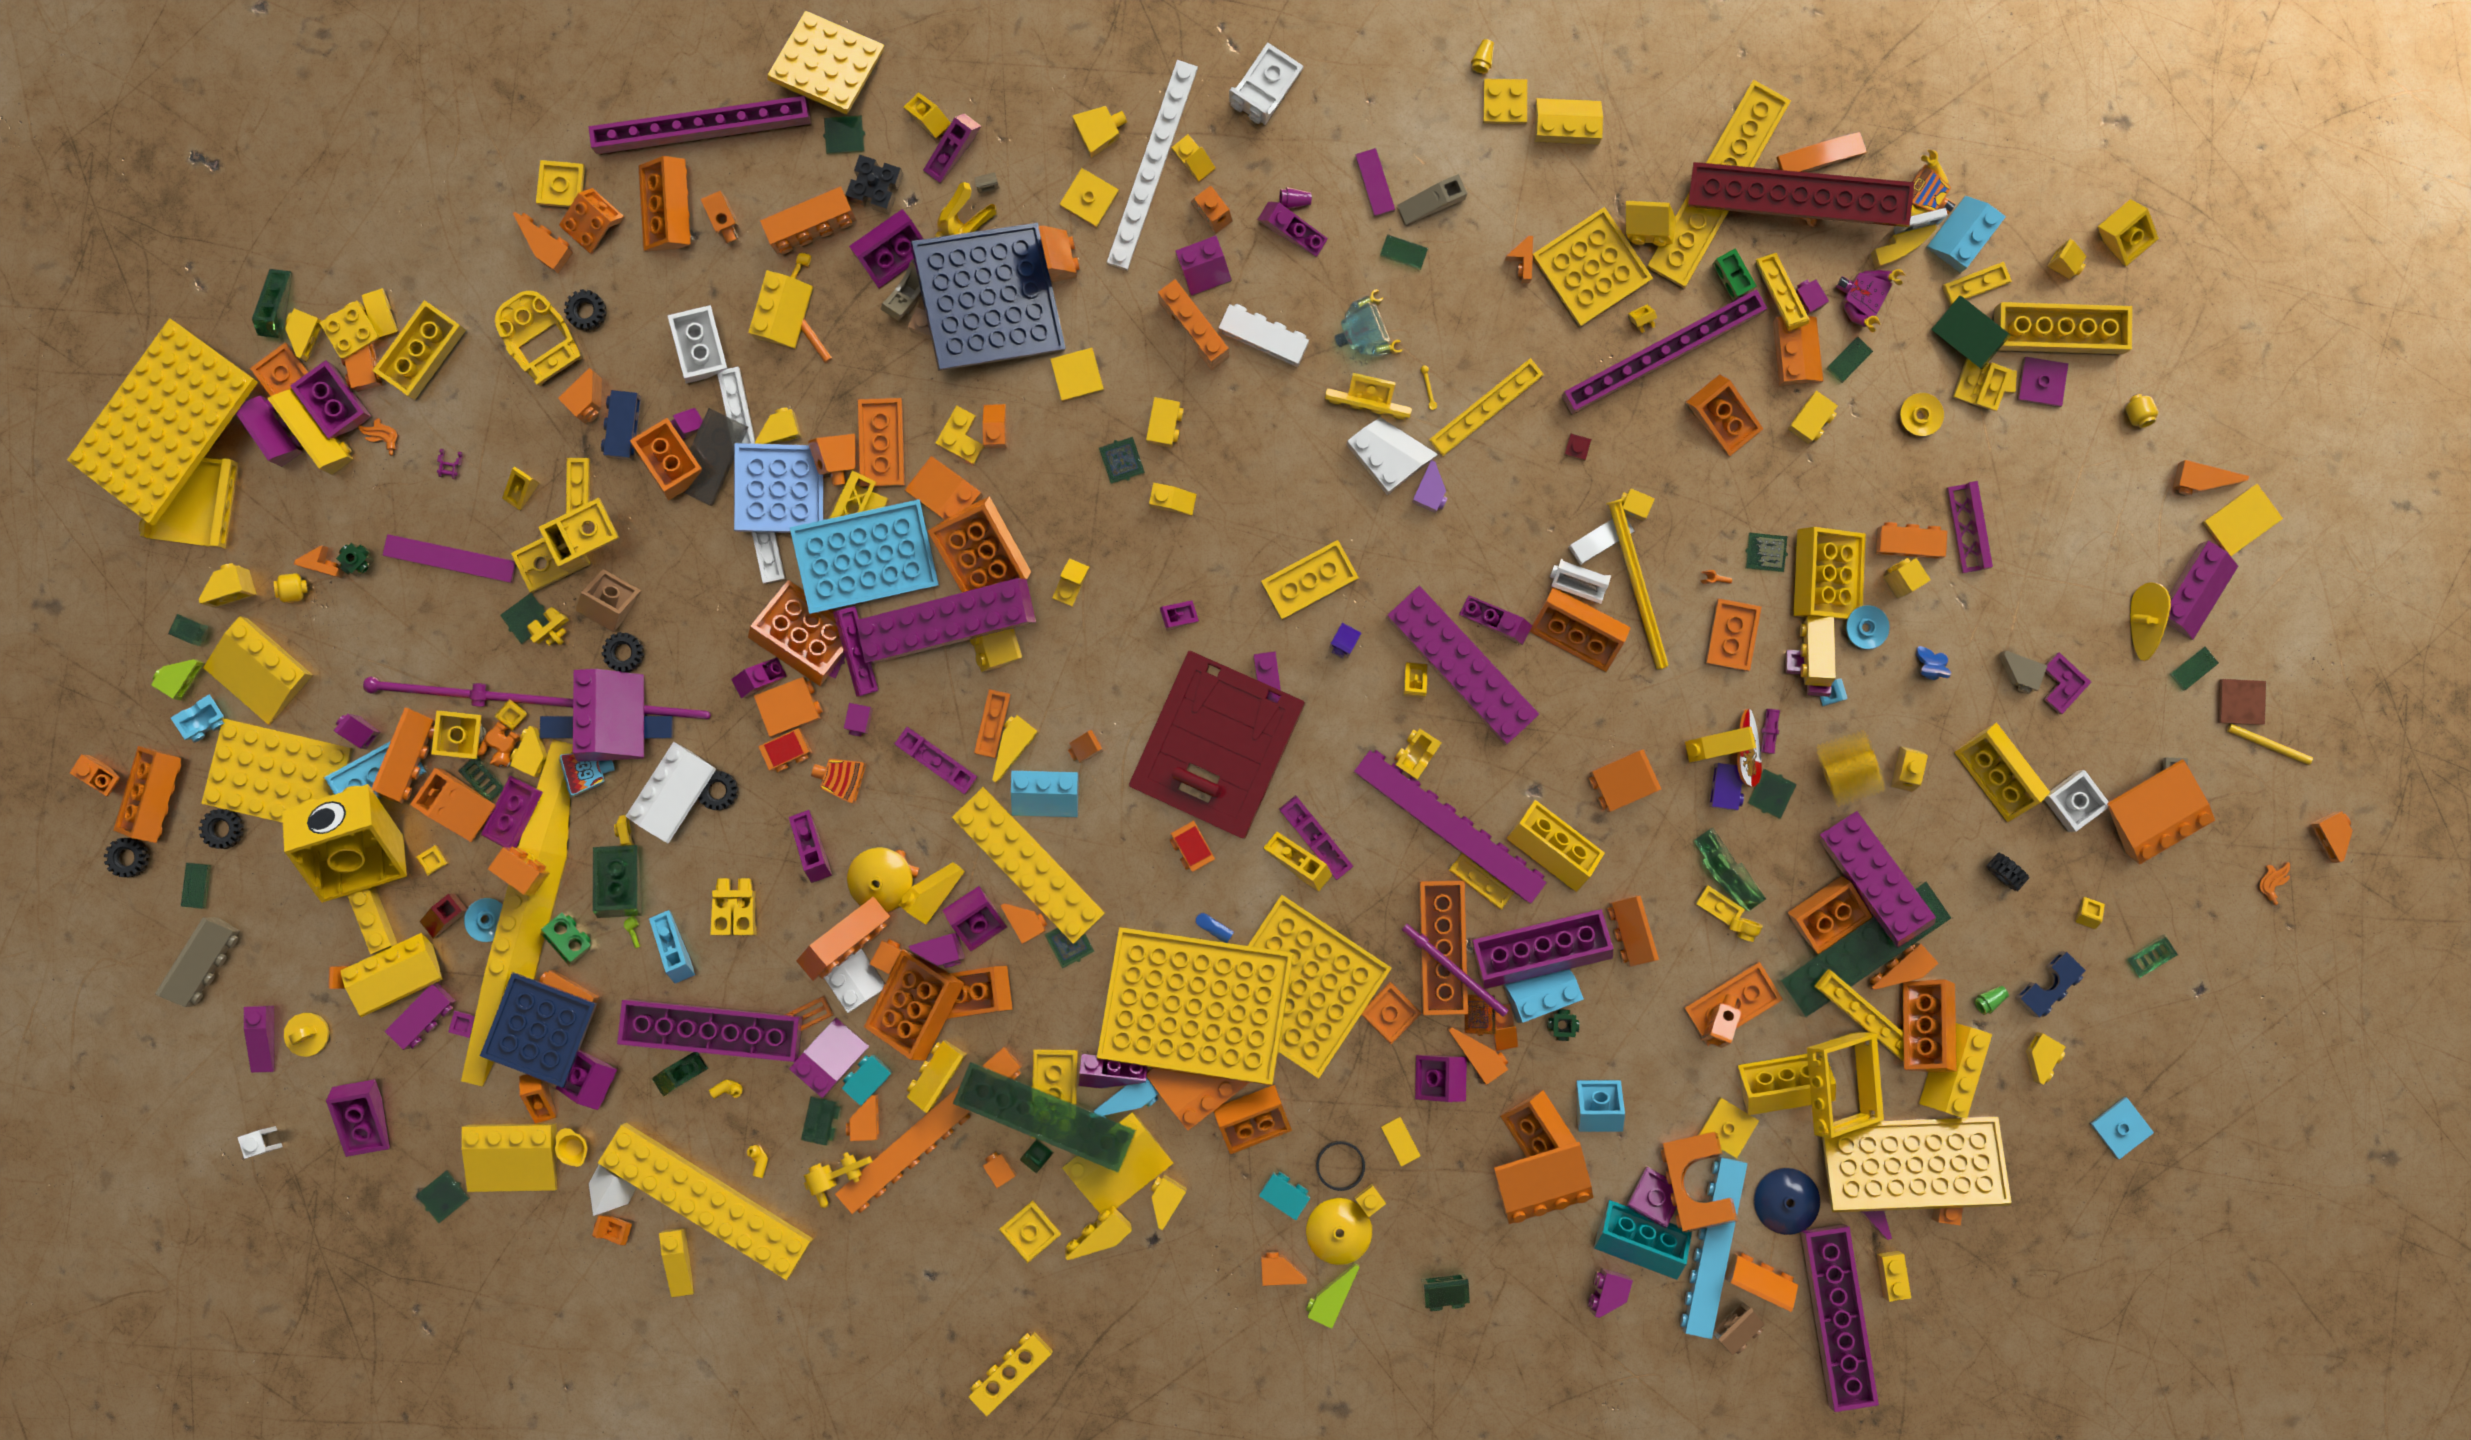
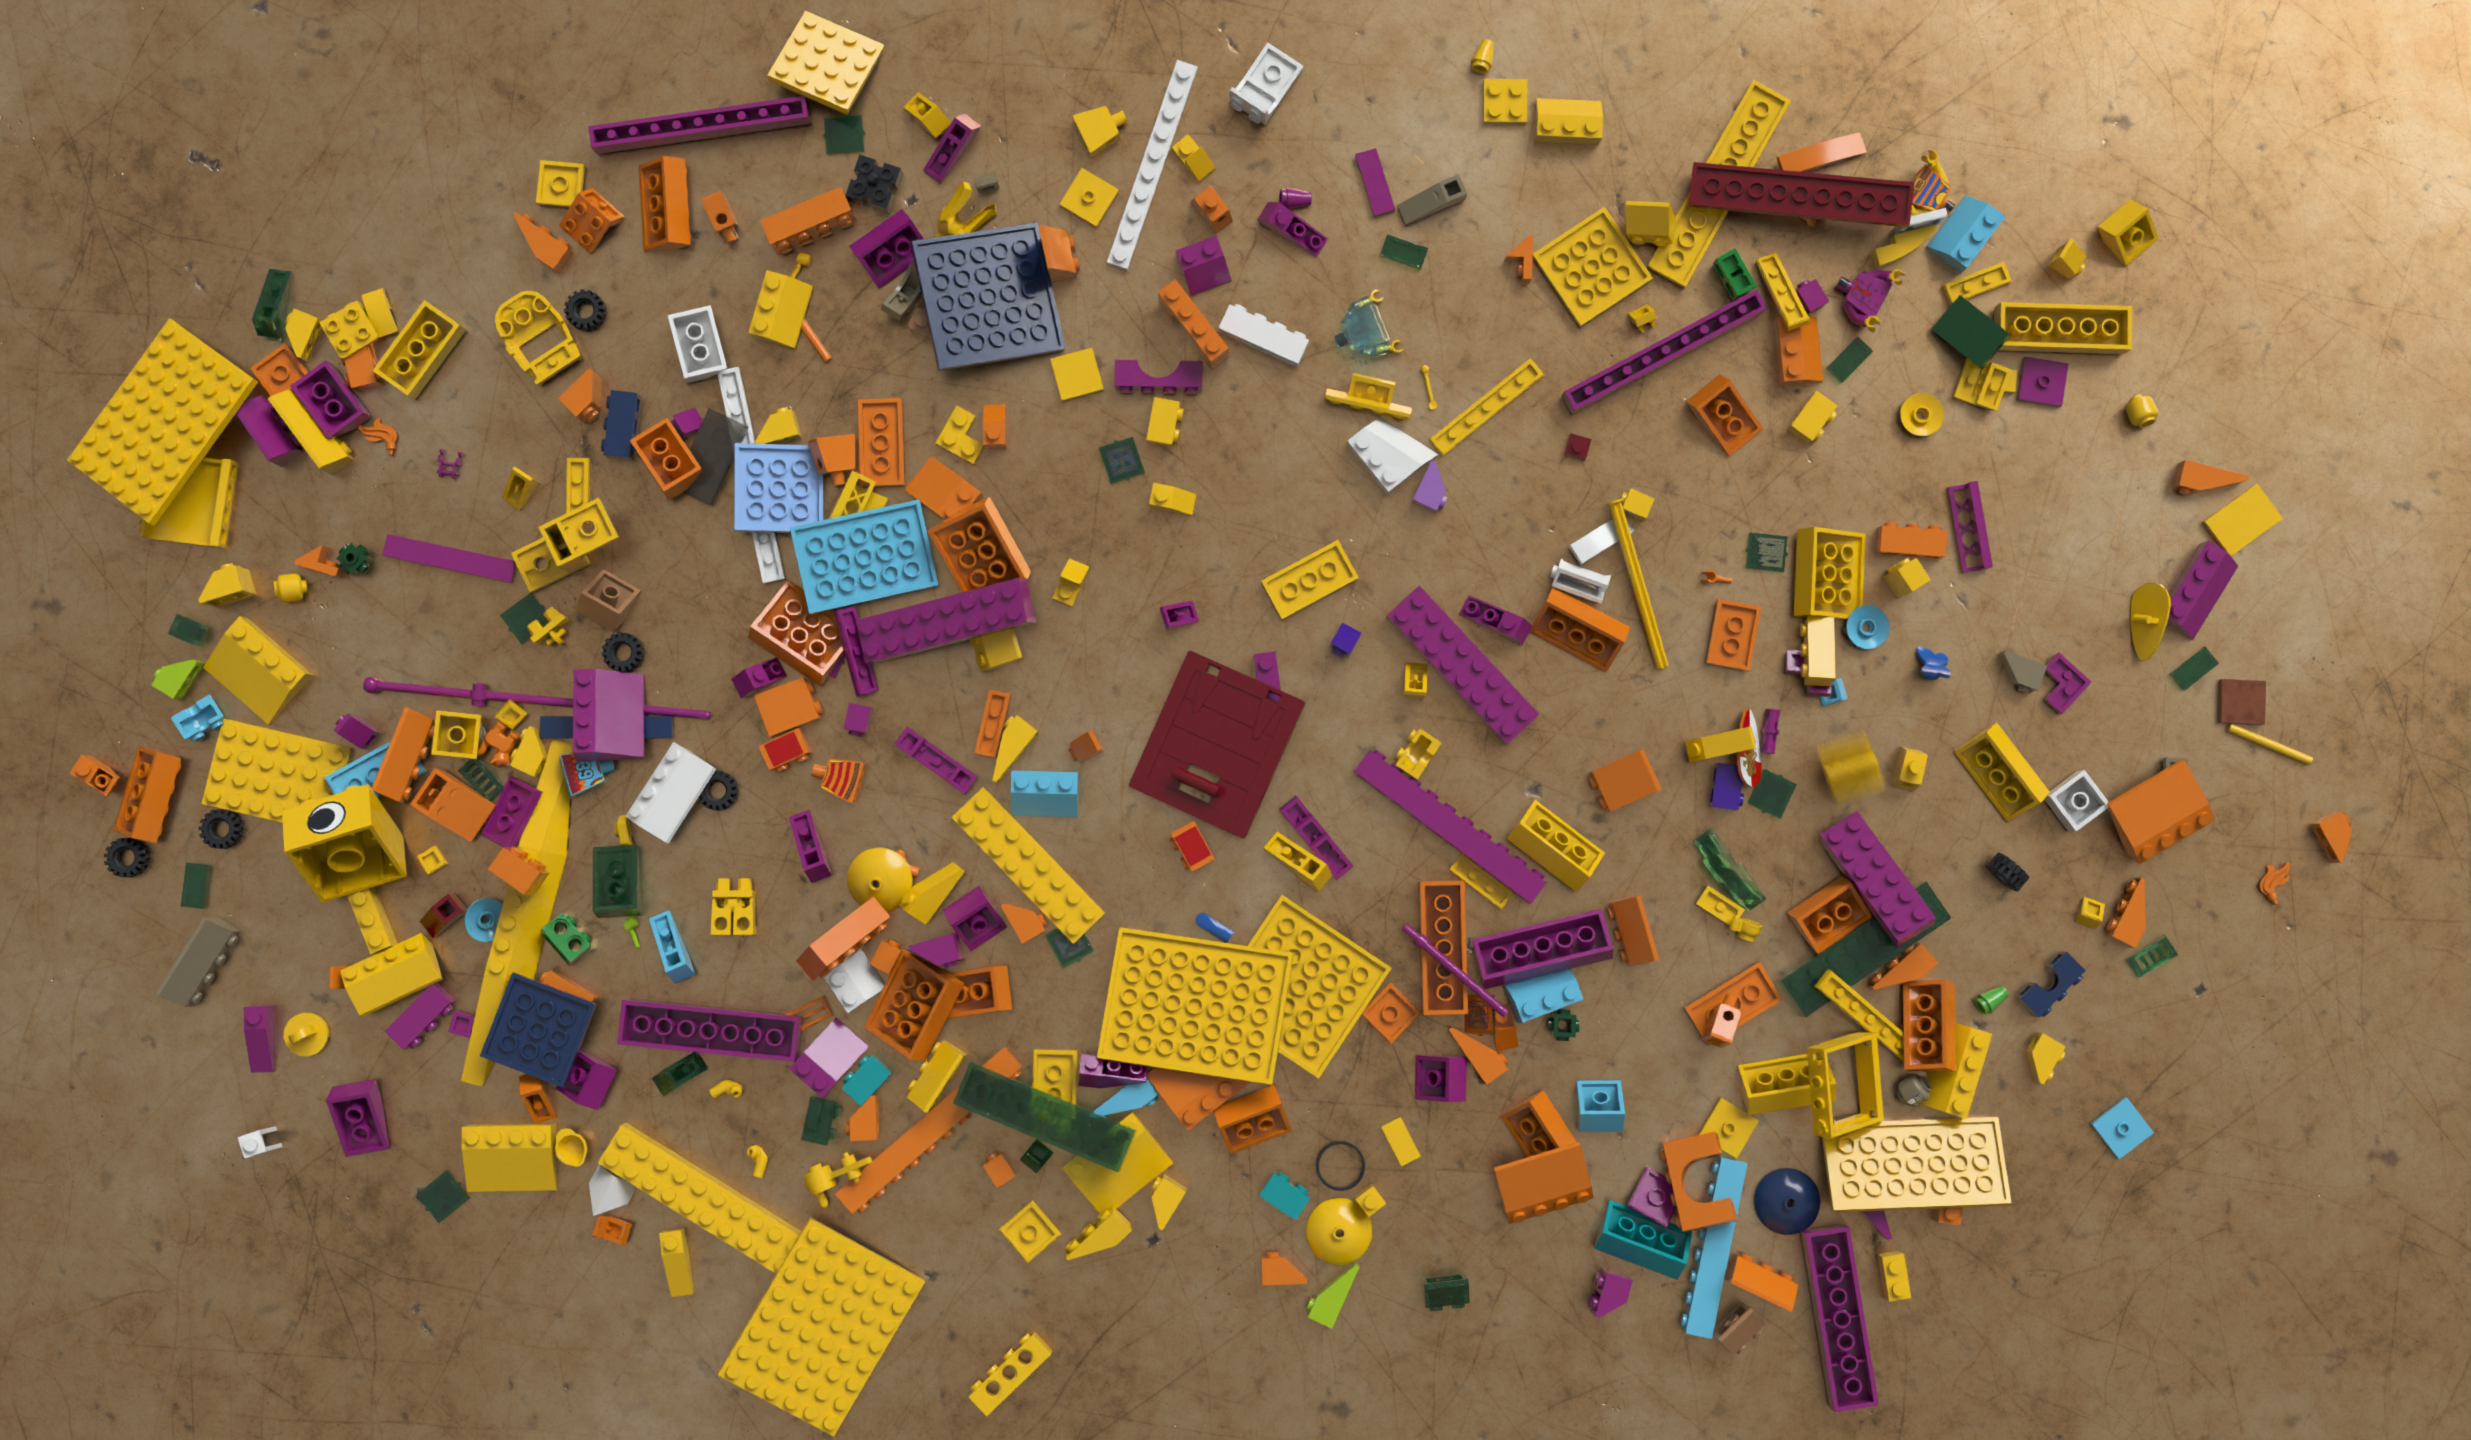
(821, 1327): none -> yellow plate
(1131, 377): none -> magenta arch
(1914, 1090): none -> dark tan head
(2131, 917): none -> orange slope

